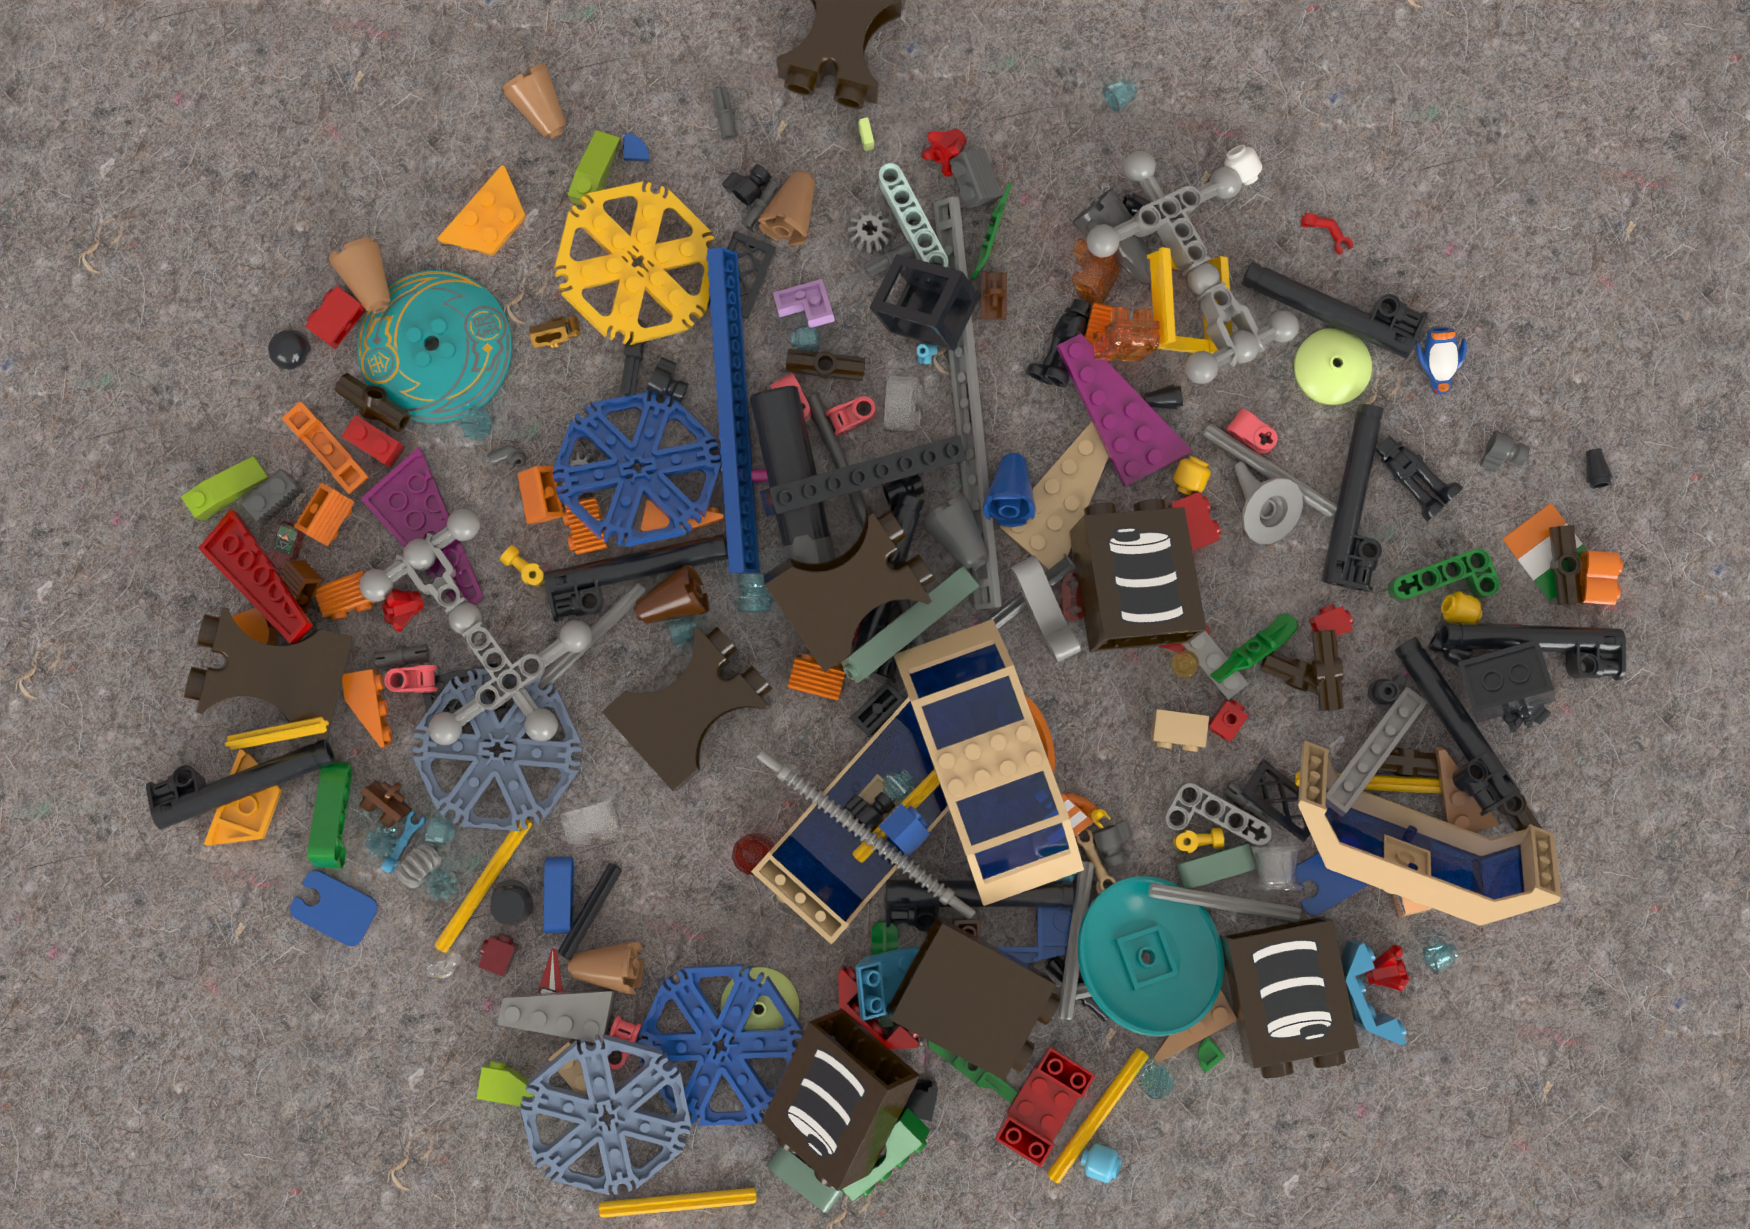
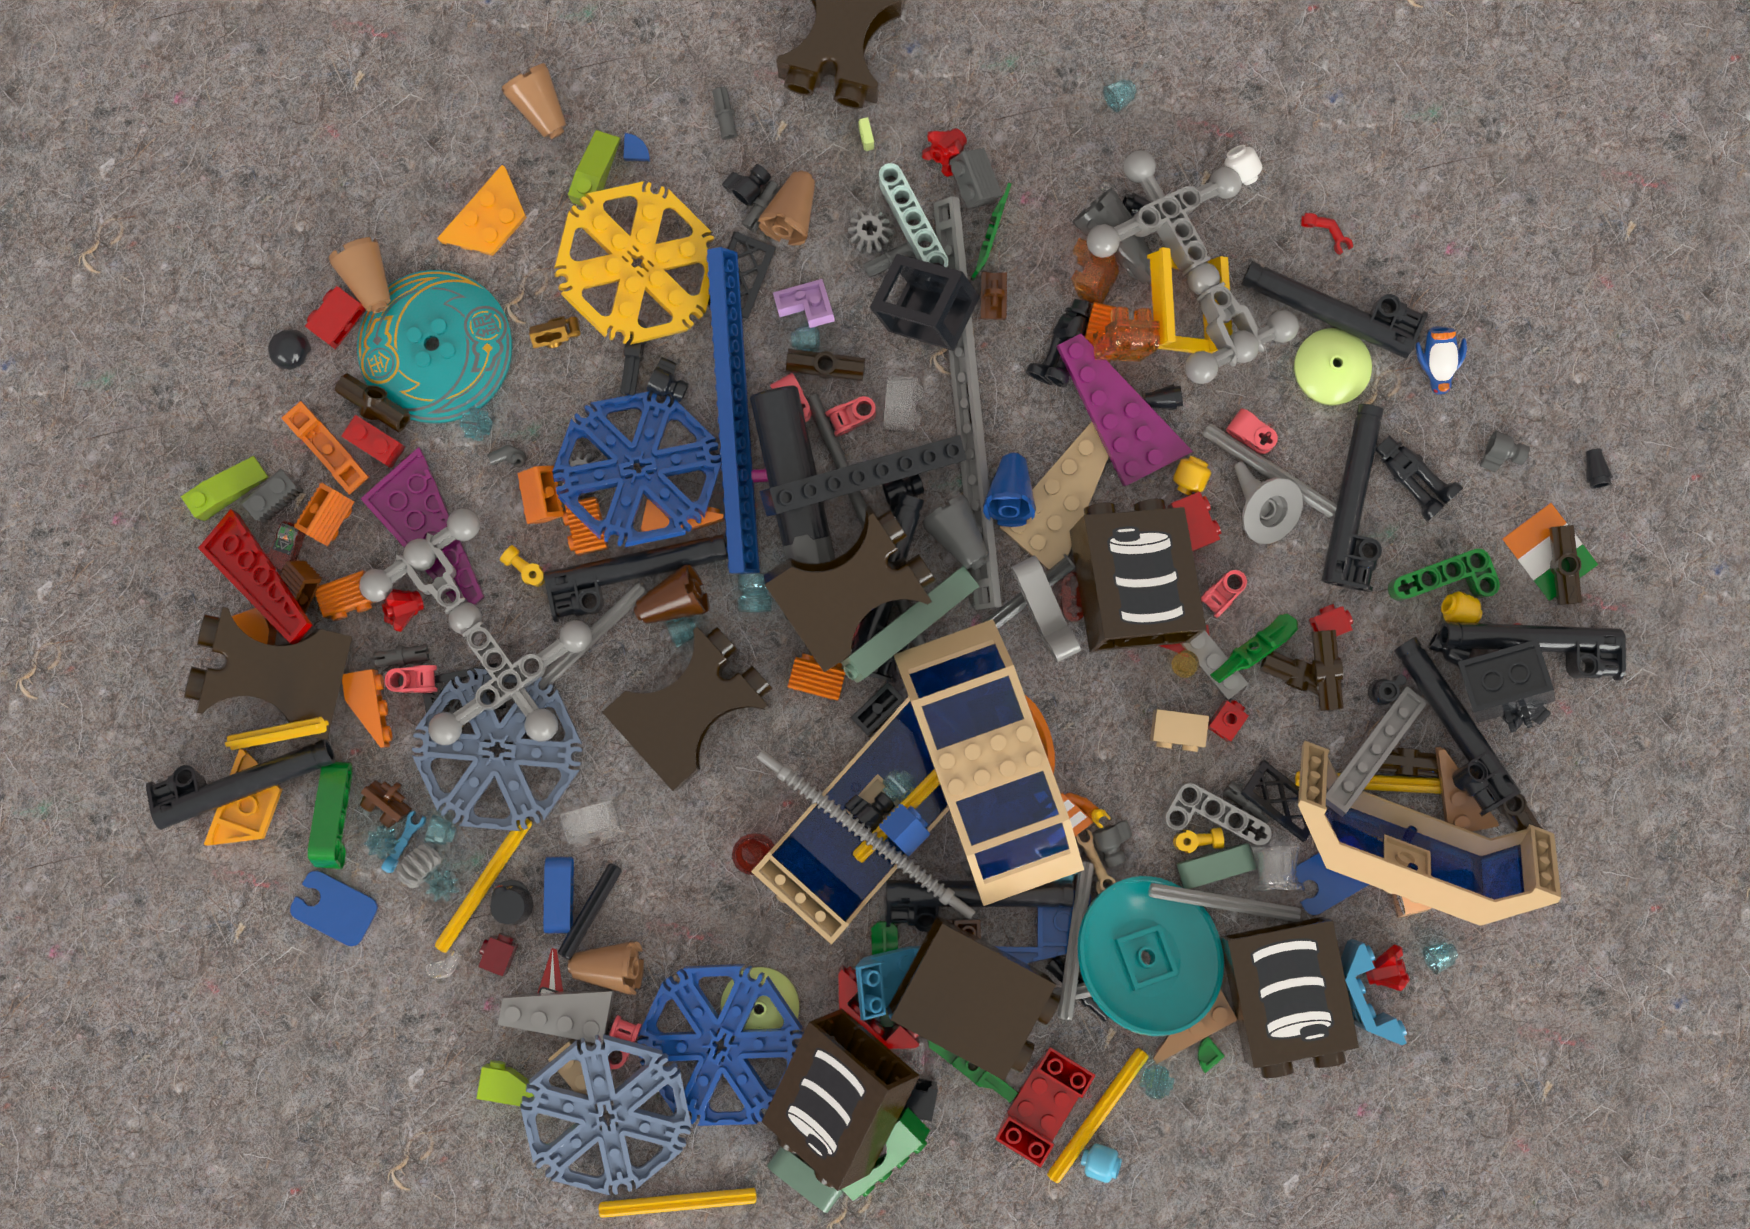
(925, 352): medium azure arm -> none
(1223, 593): none -> coral piece
(1599, 577): orange brick -> none

